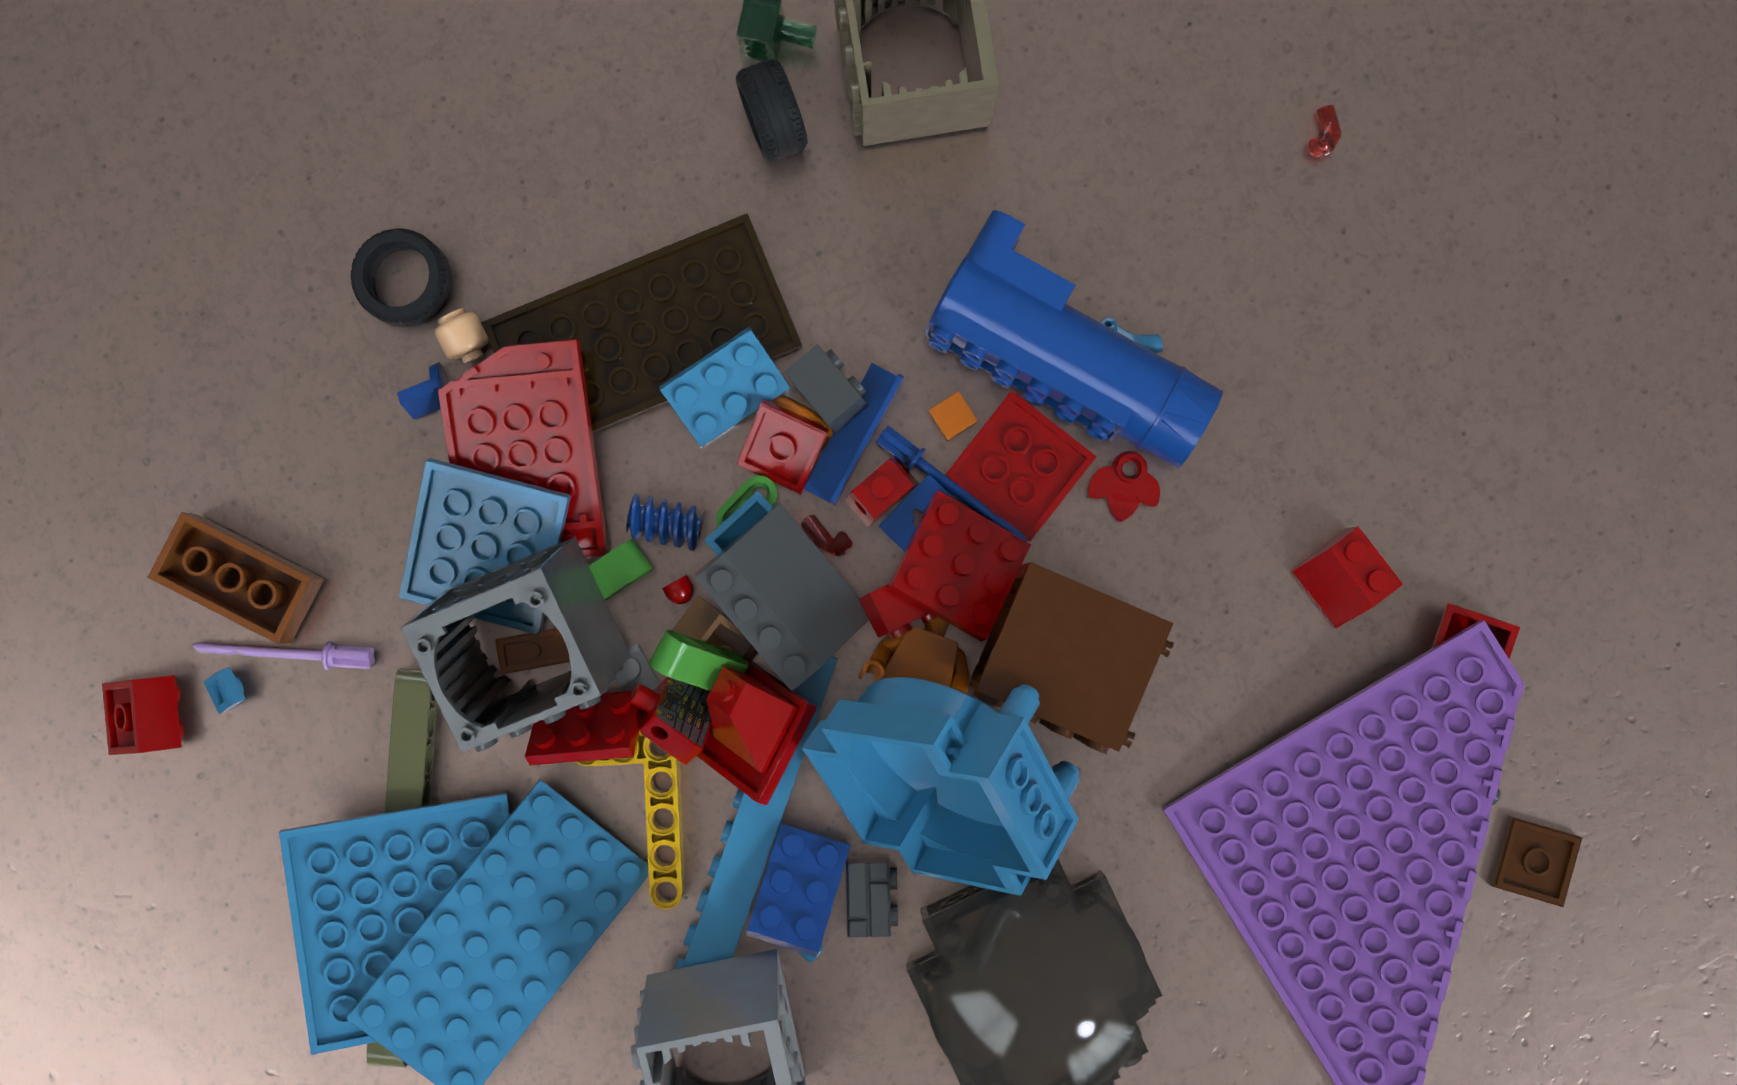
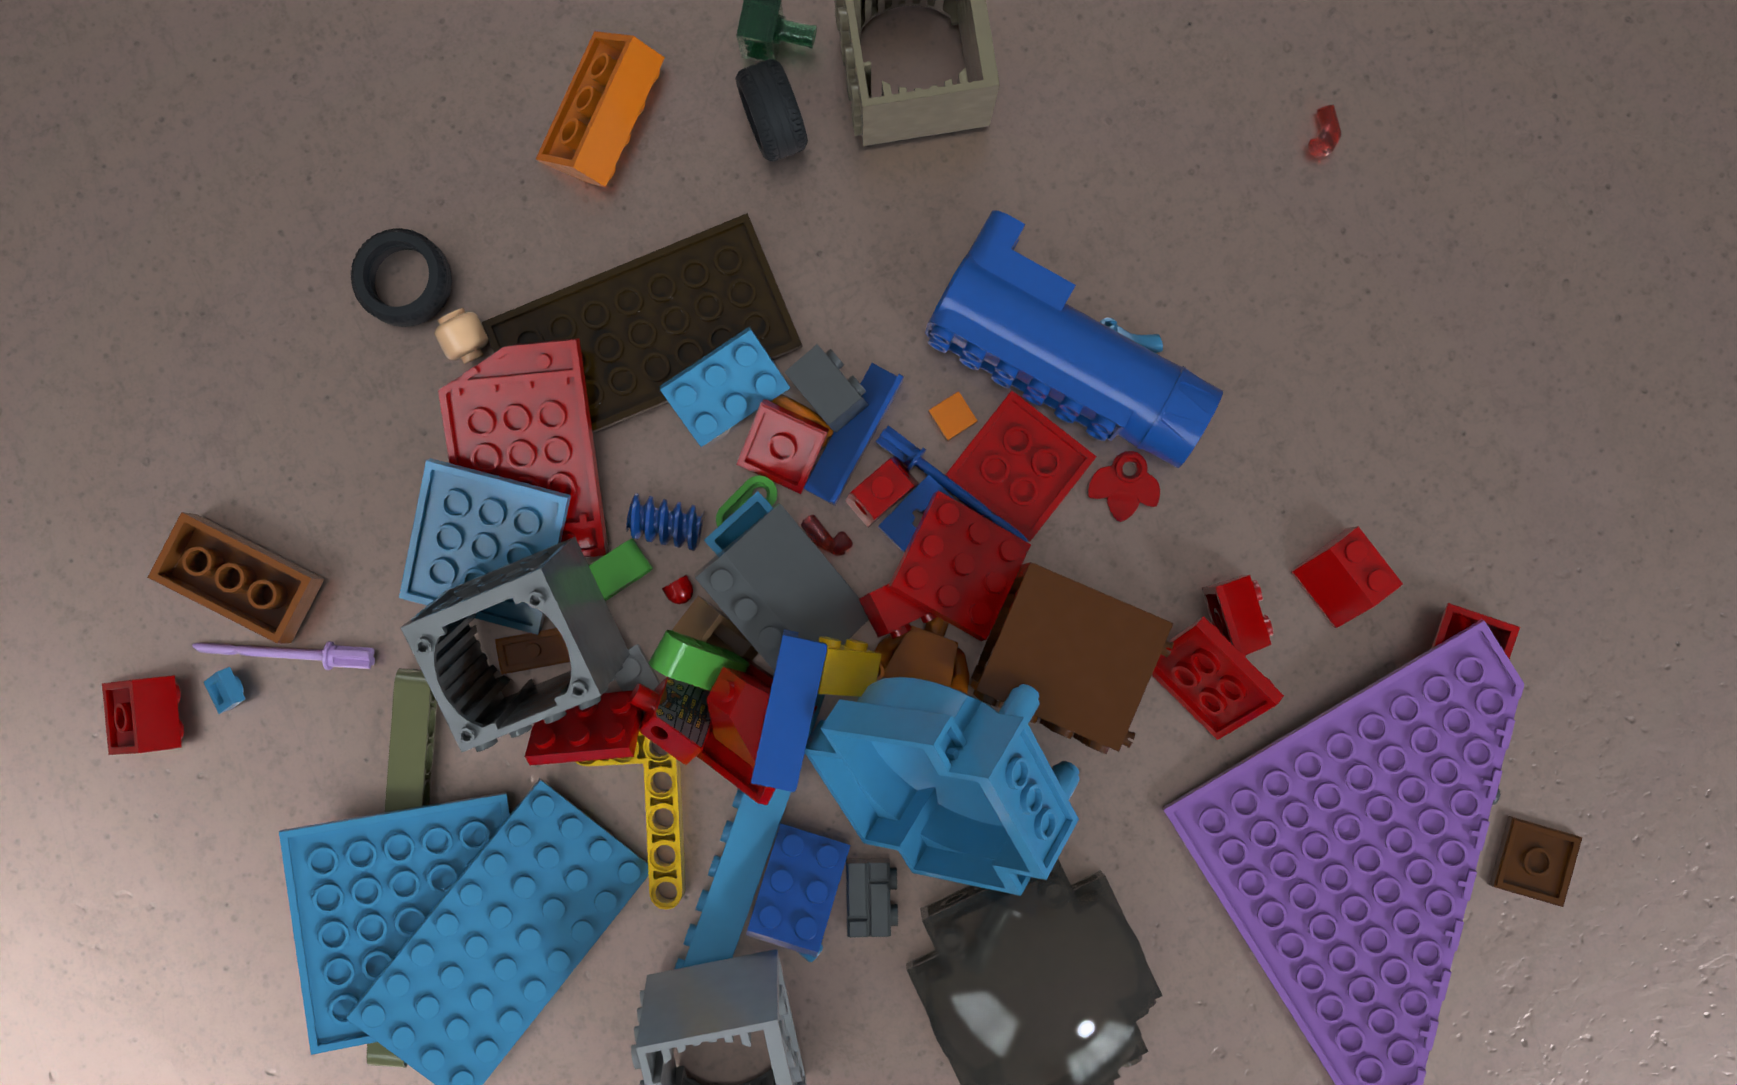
(424, 397): blue tile -> none
(601, 107): none -> orange slope
(789, 712): none -> blue panel
(848, 667): none -> yellow brick
(1214, 680): none -> red plate
(1237, 613): none -> red slope

